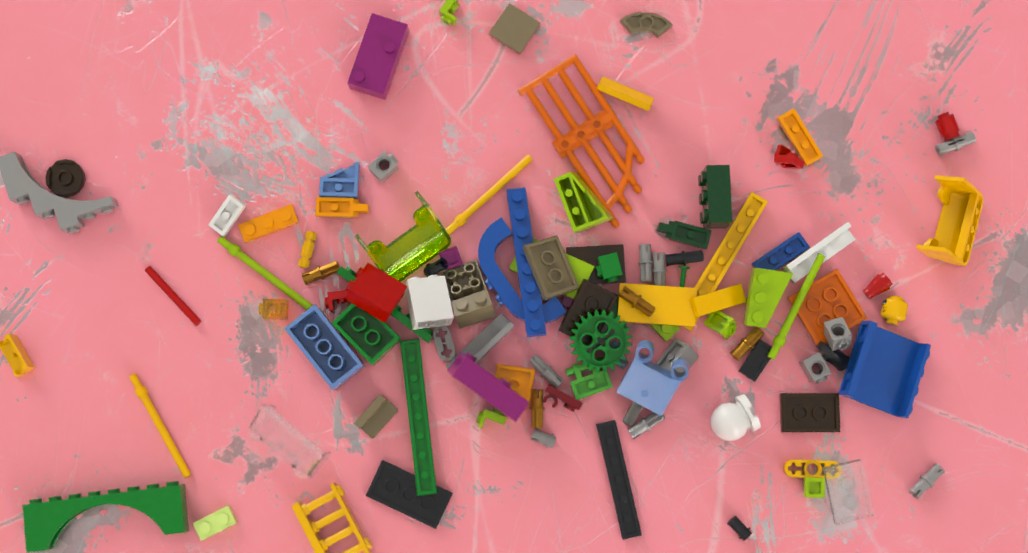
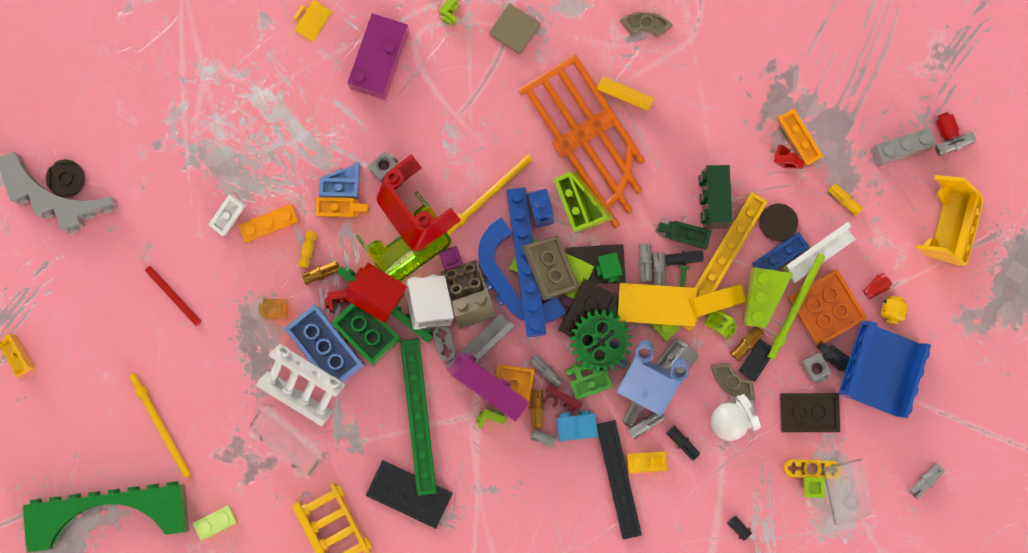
(235, 251): lime bar -> none
(293, 397): none -> white fence
(312, 21): none -> yellow piece
(376, 416): dark tan panel -> none
(417, 230): none -> red windscreen
(436, 267): black pin -> none
(540, 208): none -> blue torso
(576, 427): none -> dark azure brick
(636, 301): pearl gold axle -> none
(647, 462): none -> yellow plate
(683, 443): none -> black axle
(731, 382): none -> dark tan tile
(778, 222): none -> dark brown tile
(837, 327): light grey brick -> none
(845, 199): none -> yellow axle
(903, 147): none -> light grey brick

